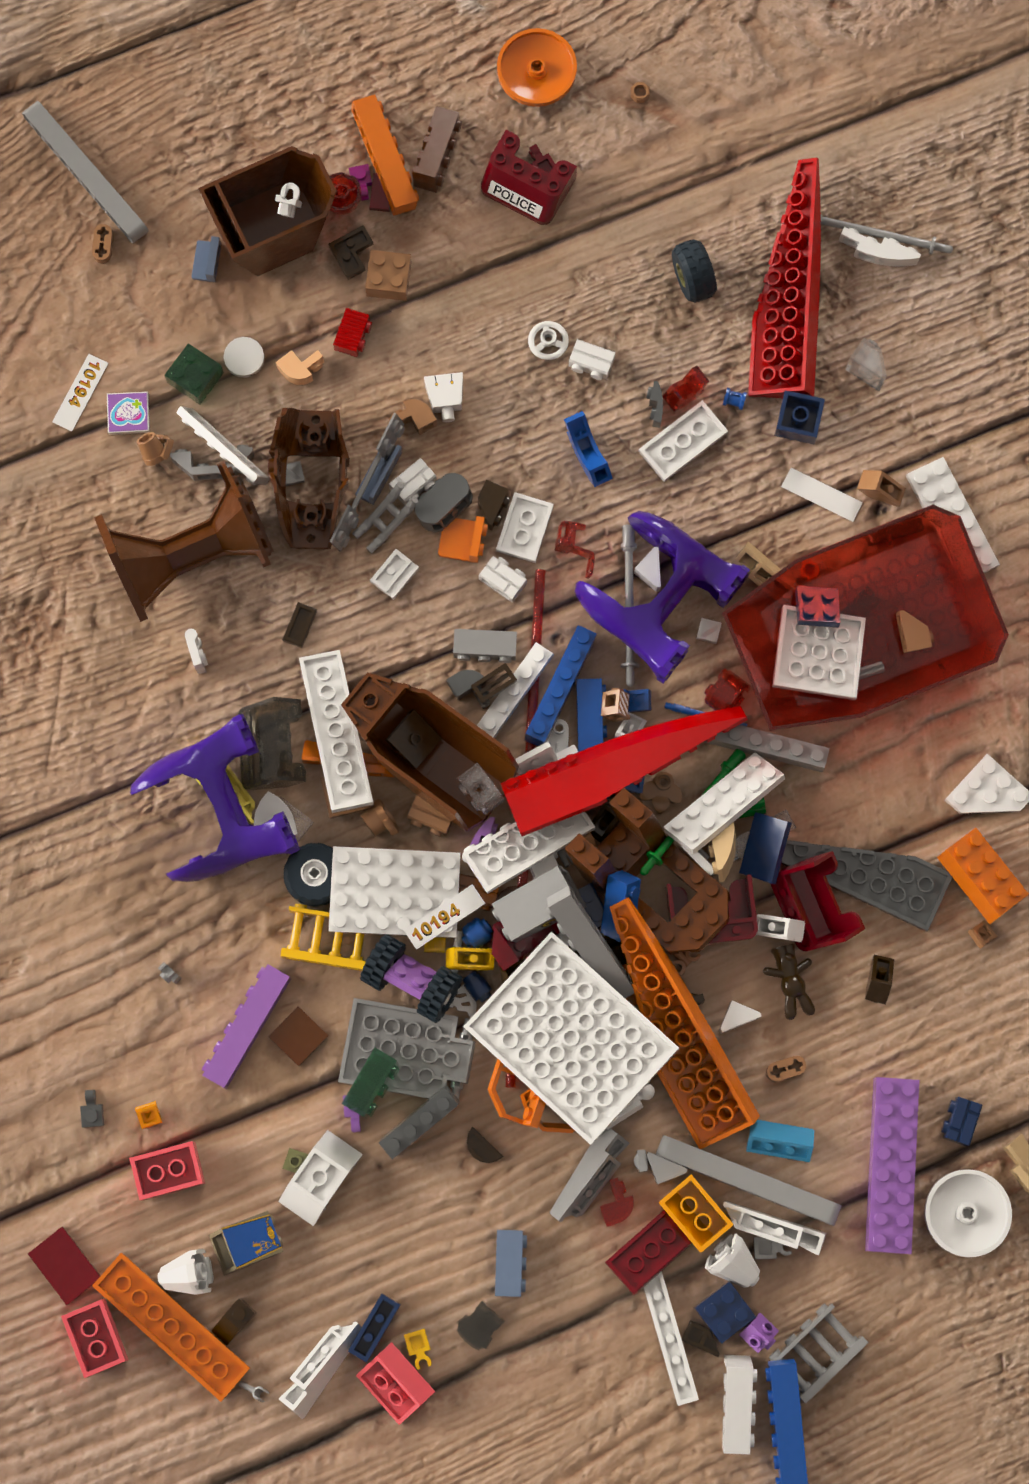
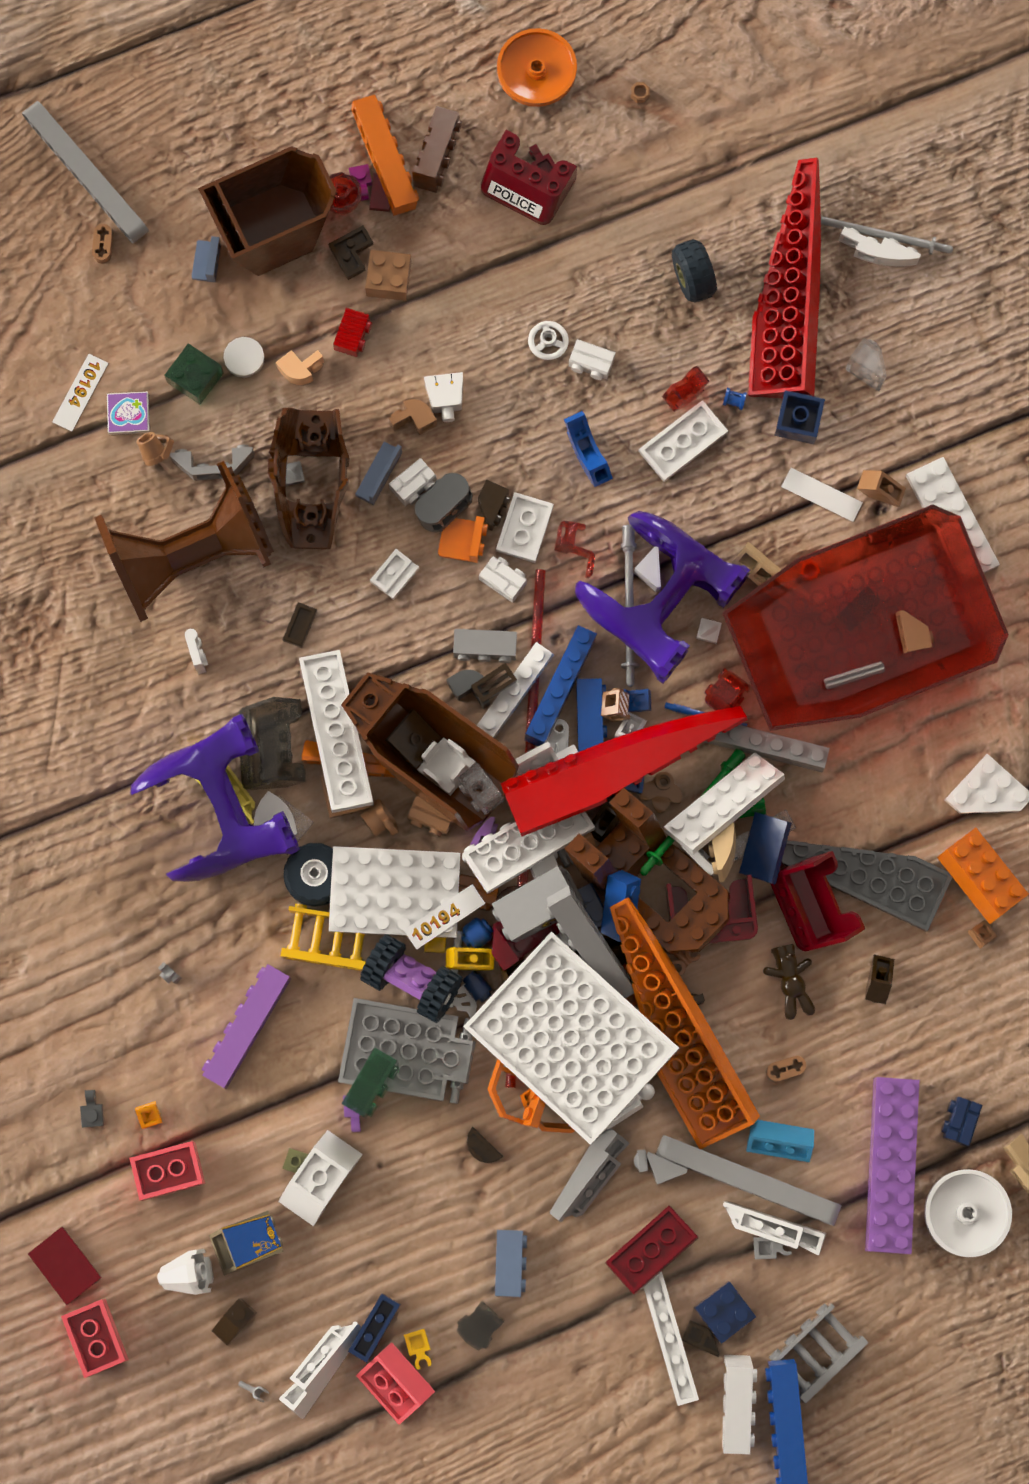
(171, 1327): orange plate -> none
(220, 443): white plate -> none
(288, 207): white hips -> none
(298, 1036): reddish brown tile -> none
(350, 517): light grey hinge -> none
(374, 518): light grey piece -> none
(419, 1122): dark grey brick -> none
(445, 763): none -> white panel
(619, 1209): clear red brick -> none
(655, 395): dark grey slope -> none
(695, 1213): light orange slope -> none
(733, 1262): white cone -> none
(737, 1016): white slope -> none
(759, 1333): medium lavender brick -> none
(780, 927): white brick -> none
(817, 606): plate -> none
(819, 657): white plate -> none

